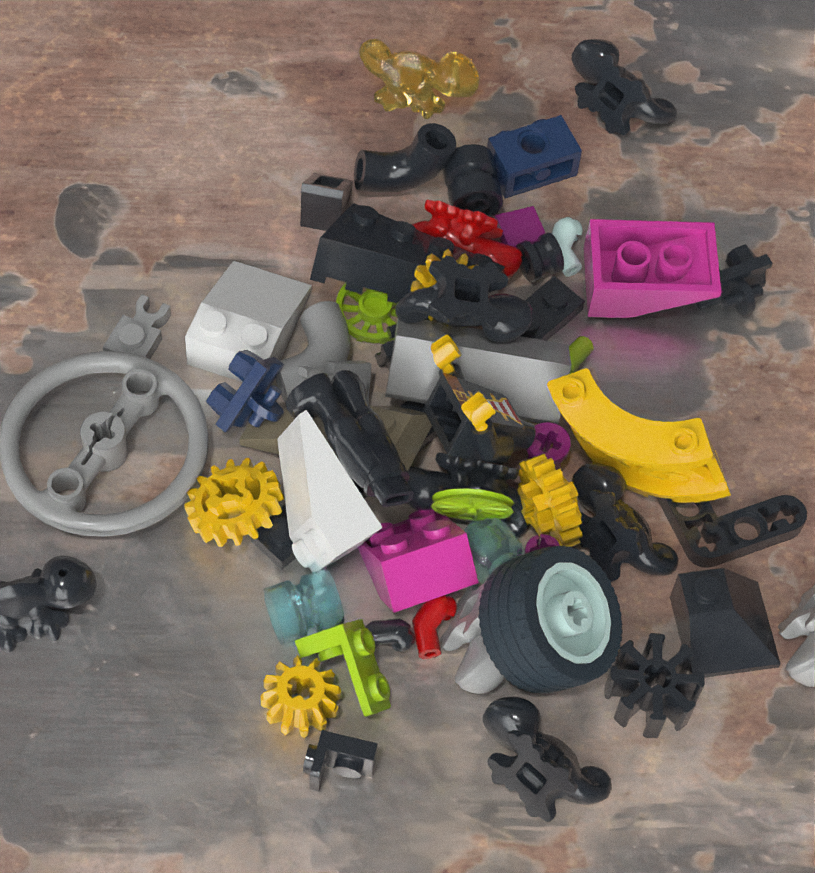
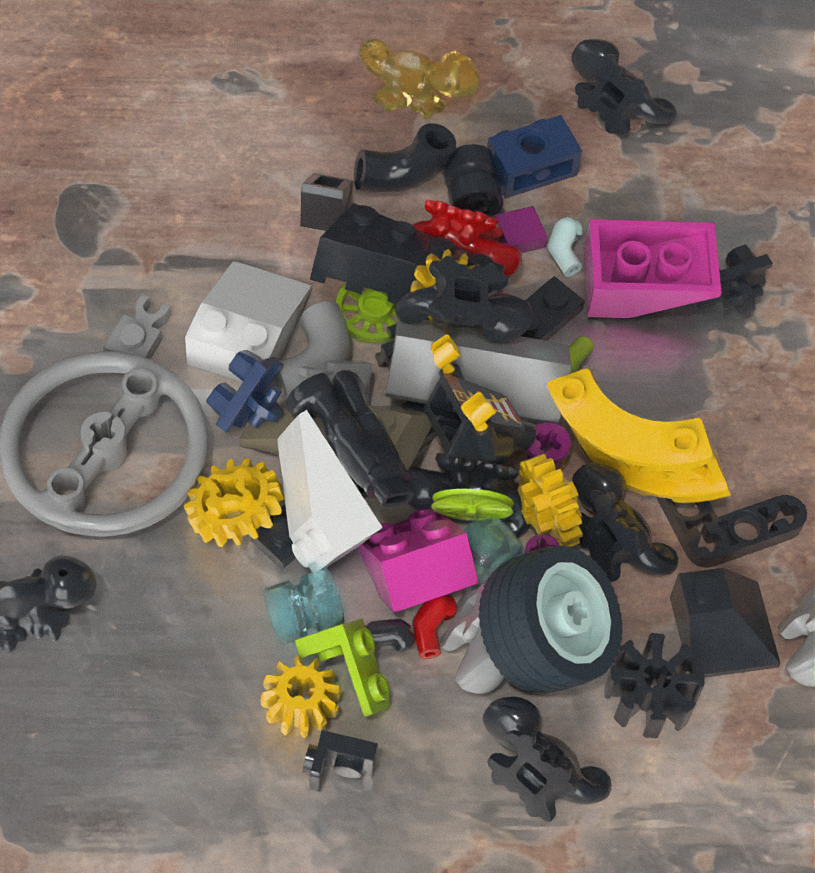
(541, 257): black wheel -> none

